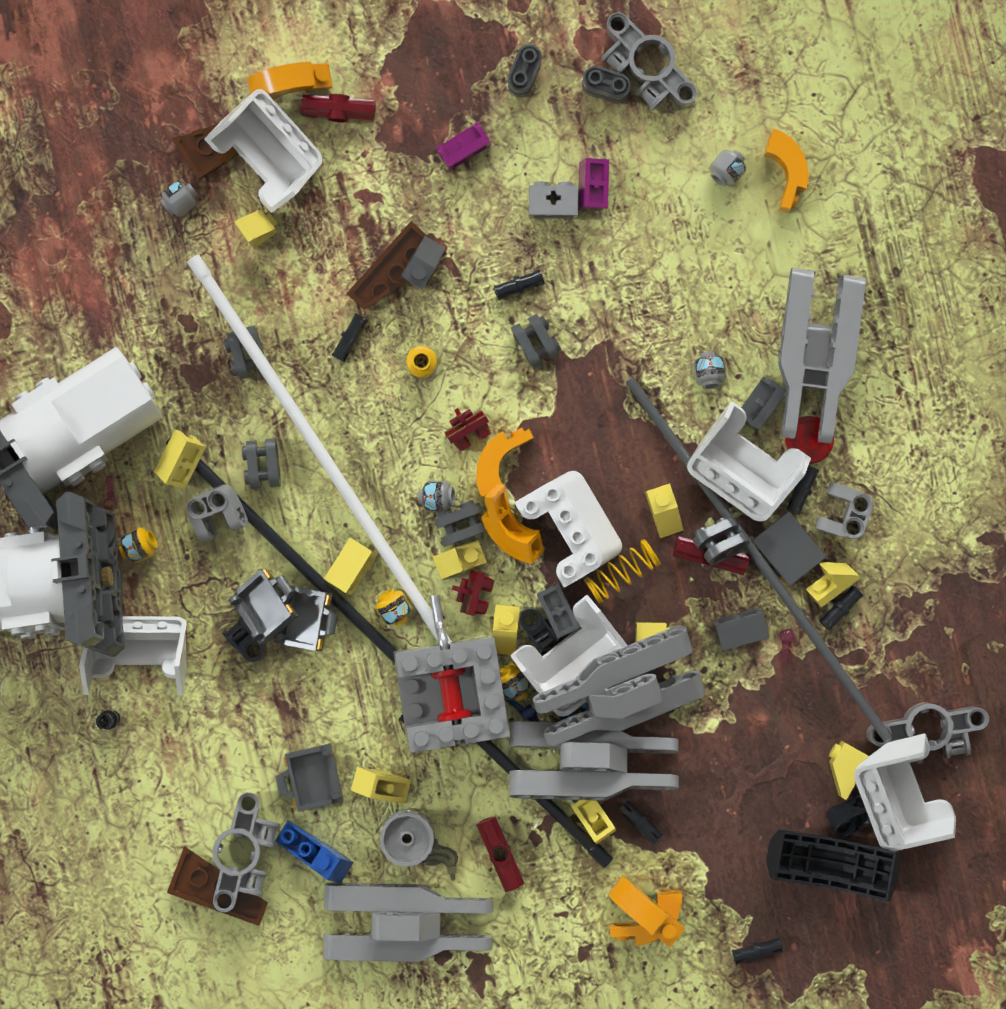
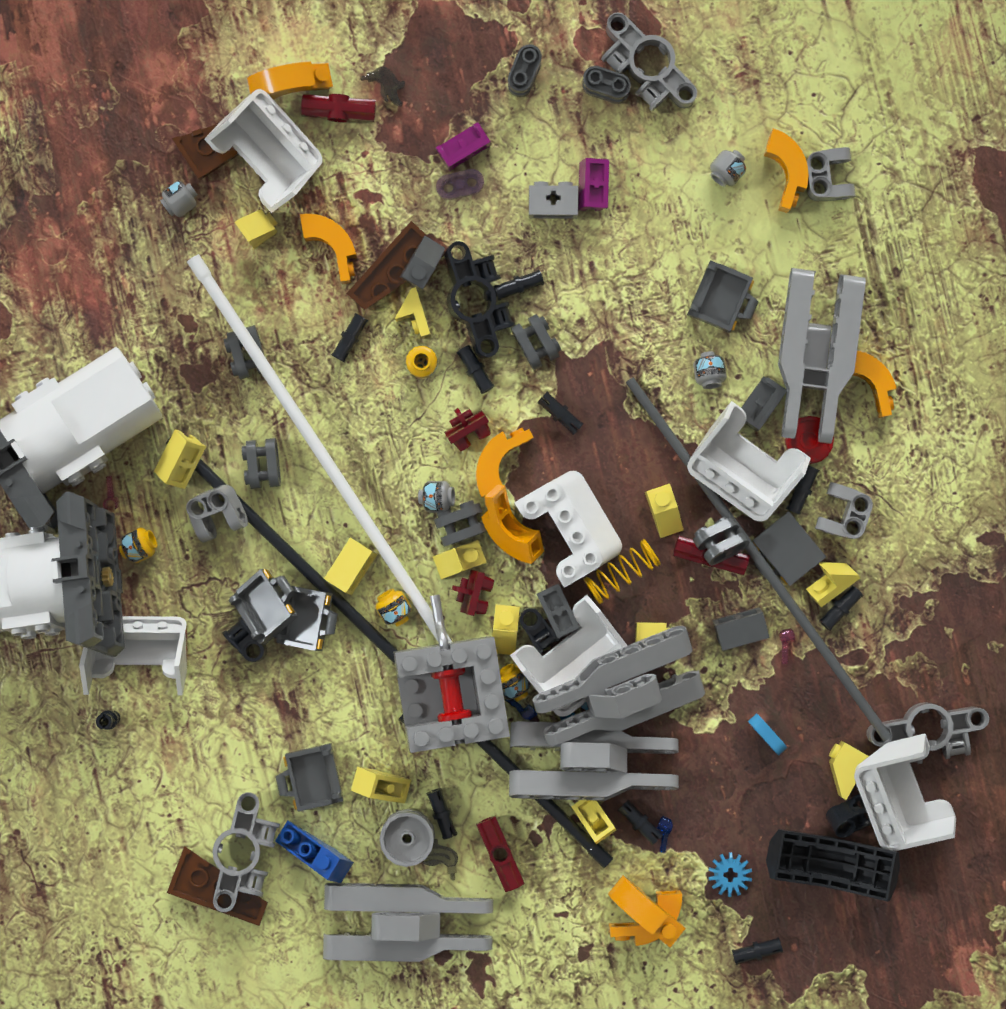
(326, 230): none -> light orange arch
(388, 84): none -> clear smoke piece
(413, 307): none -> light yellow slope
(442, 813): none -> black pin
(459, 183): none -> plate
(475, 369): none -> black pin
(481, 273): none -> black piece
(560, 413): none -> black pin
(665, 825): none -> clear blue hand
(722, 296): none -> dark grey piece
(722, 868): none -> dark azure gear
(767, 734): none -> dark azure beam
(823, 176): none -> light grey piece
(879, 380): none -> light orange arch

